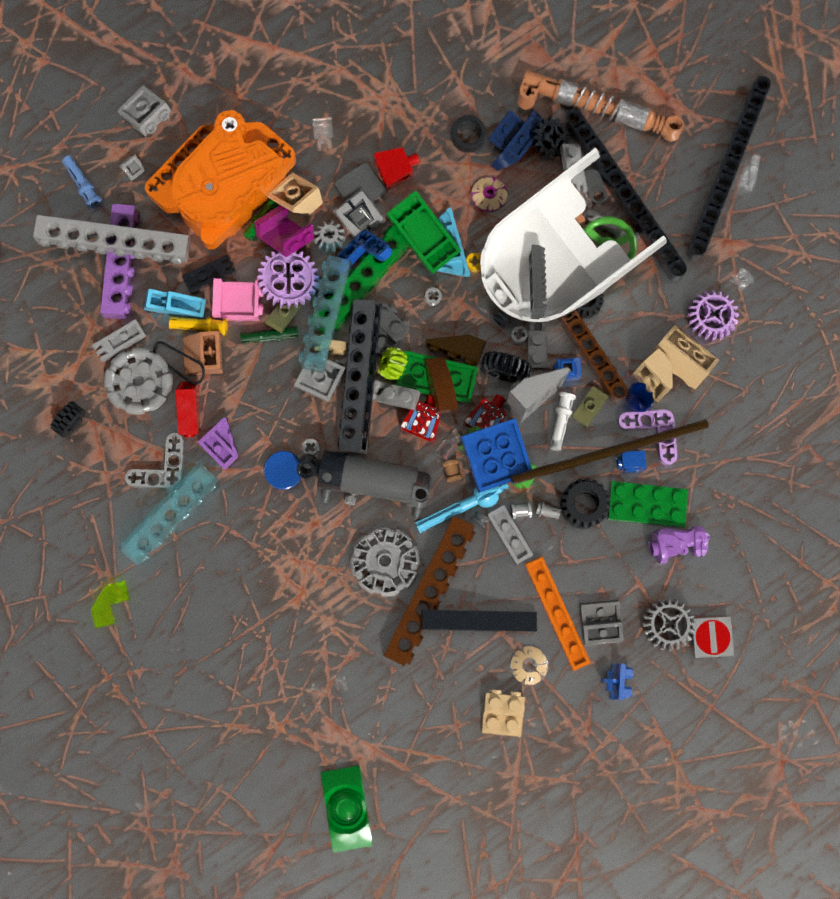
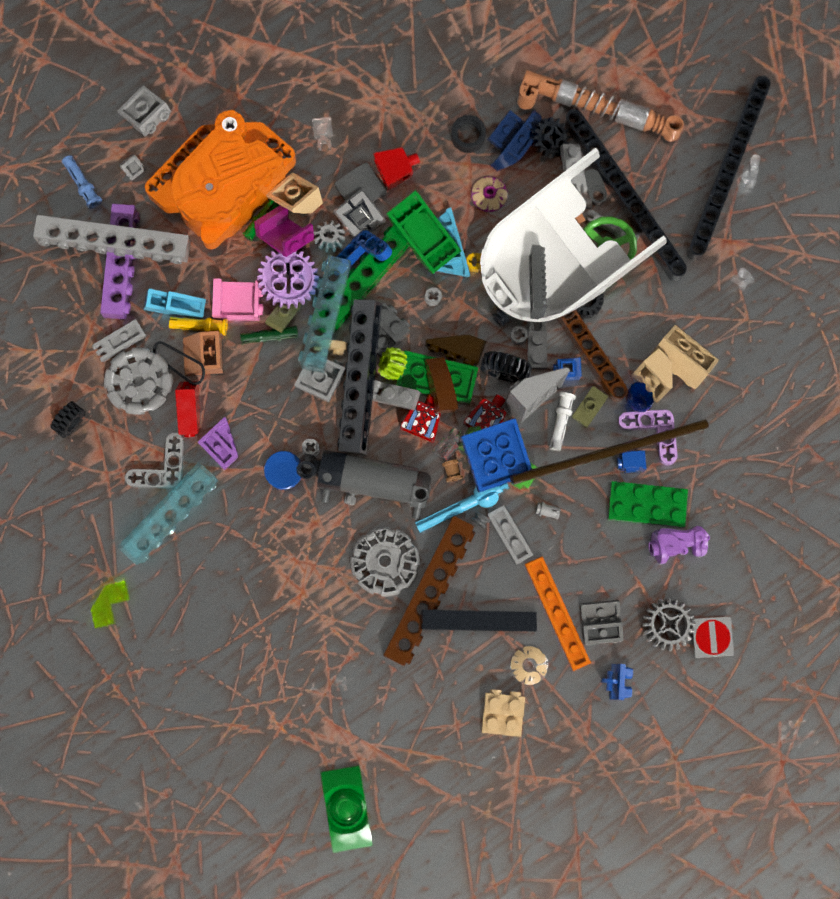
(206, 274): black hinge -> none
(521, 510): light grey bush -> none
(593, 489): black tyre -> none
(717, 321): lavender gear -> none

